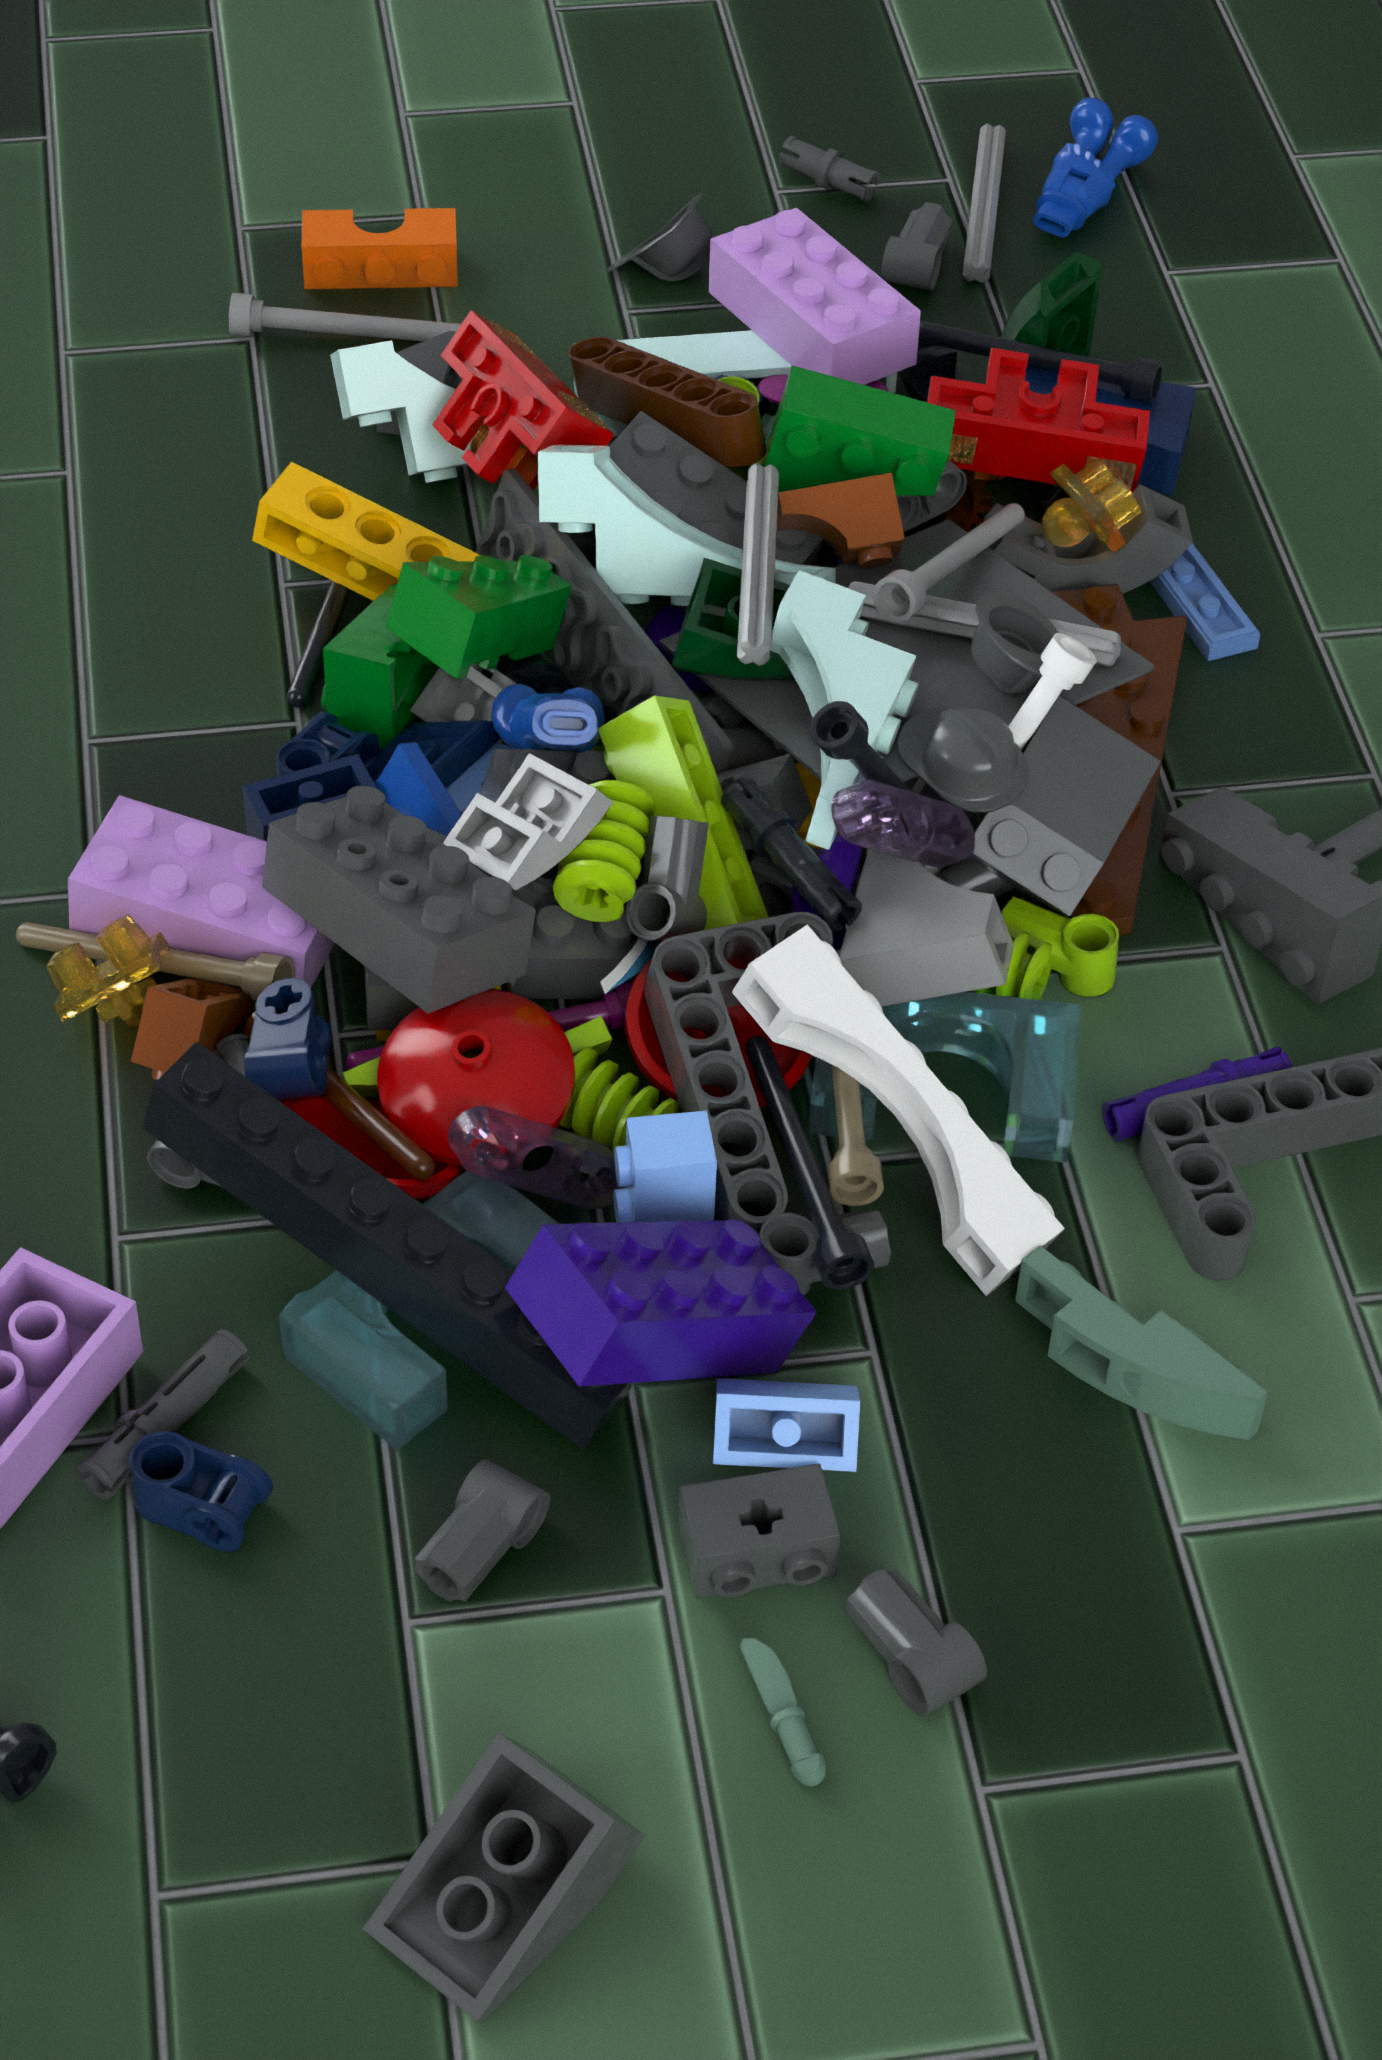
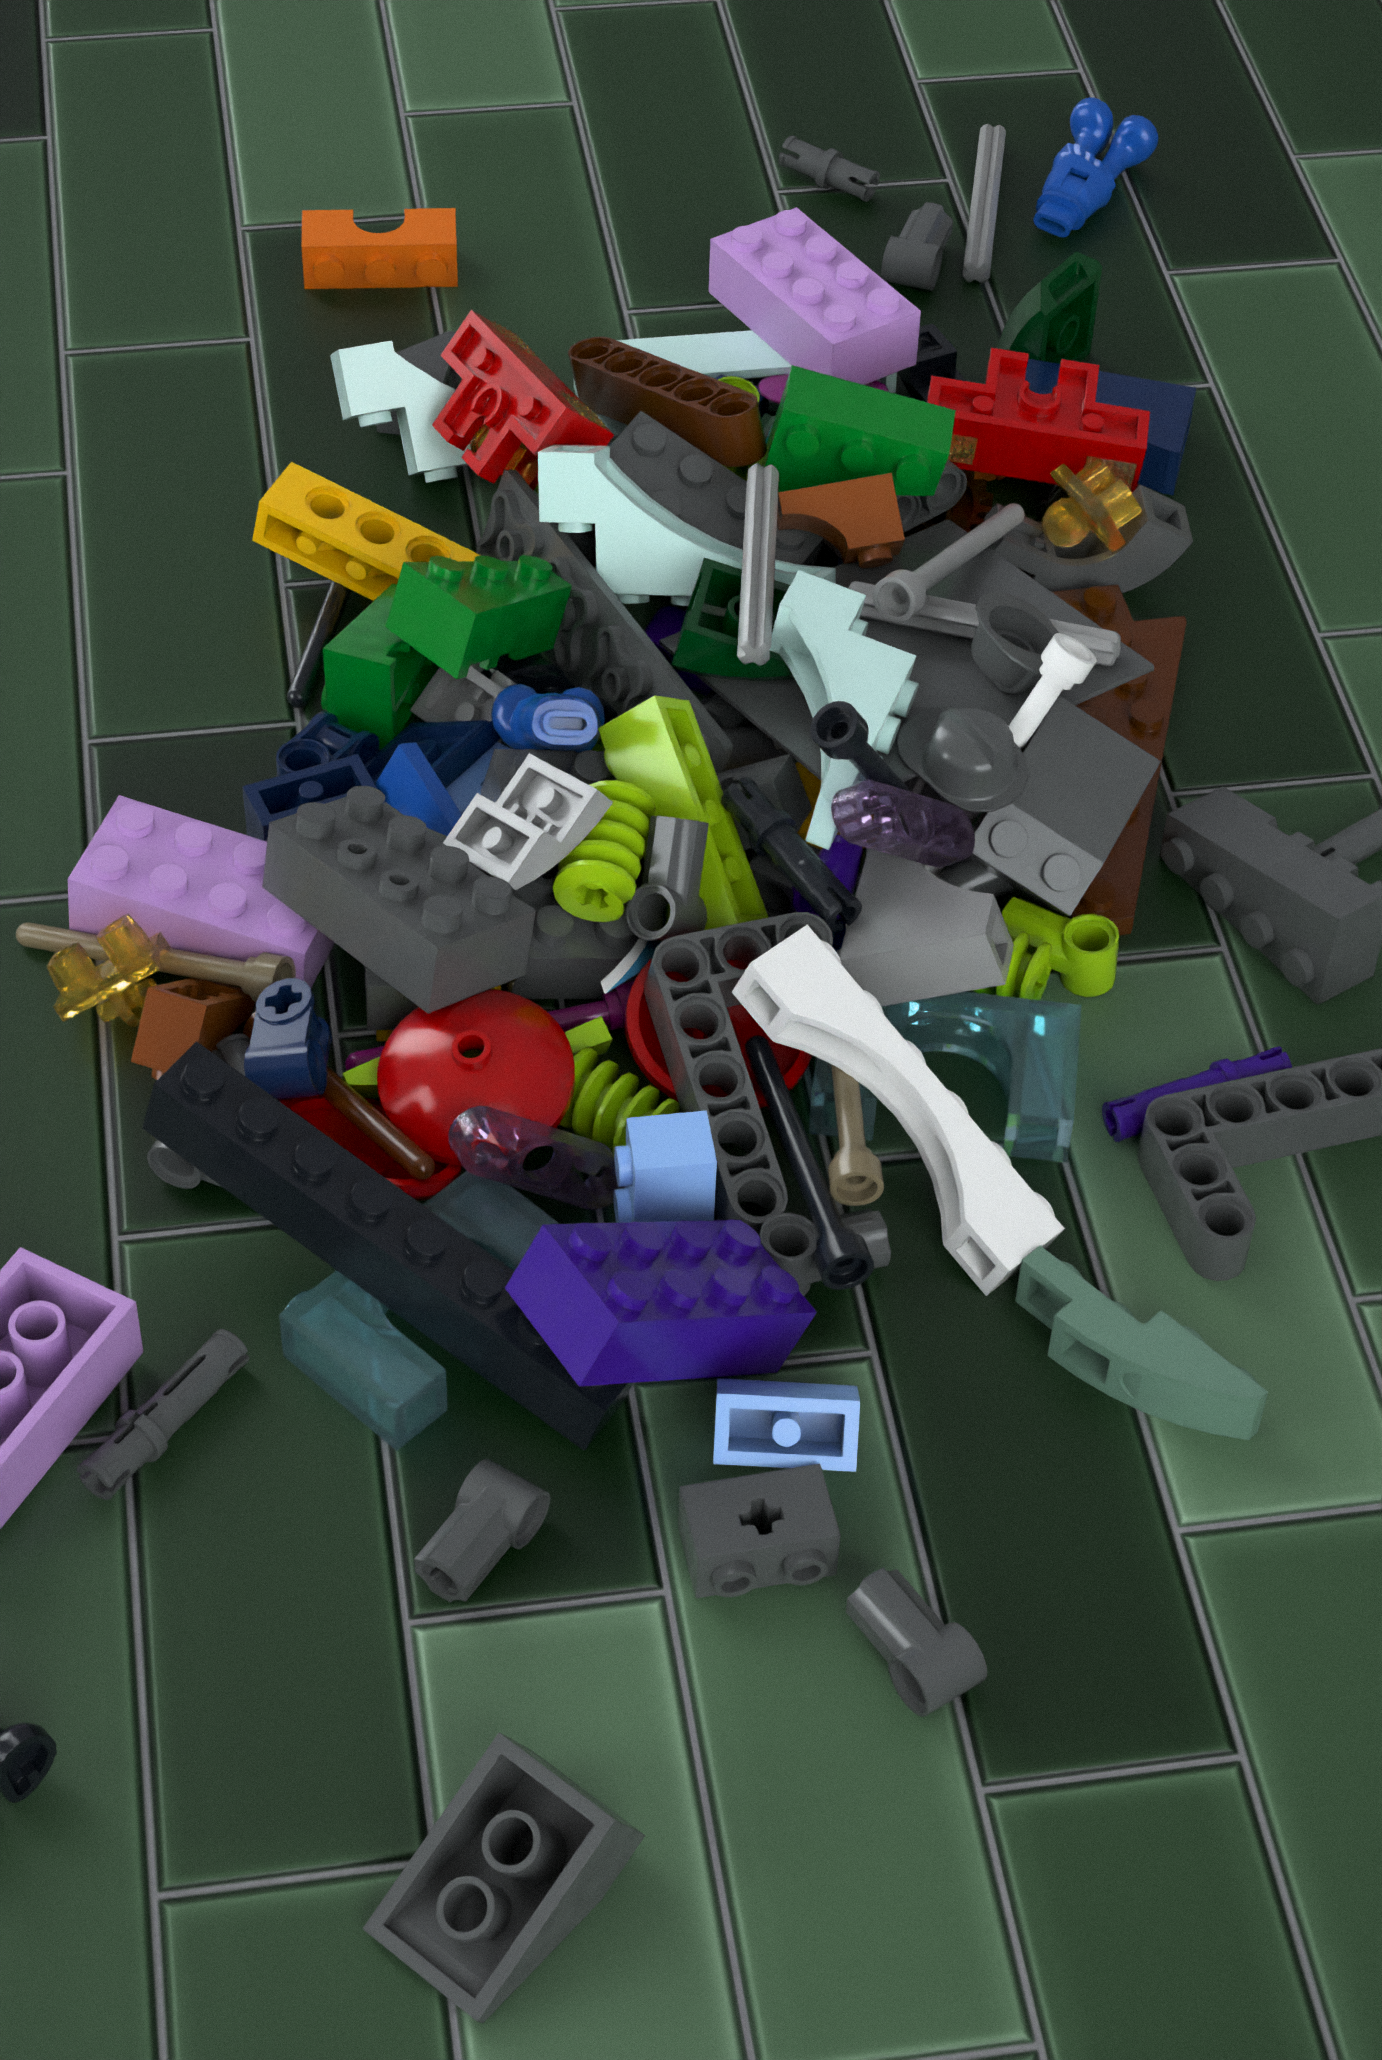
(207, 1492): dark blue piece -> none
(252, 315): light grey piece -> none
(677, 248): dark grey piece -> none
(785, 1714): sand green piece -> none
(1138, 378): black piece -> none
(1211, 612): medium blue tile -> none

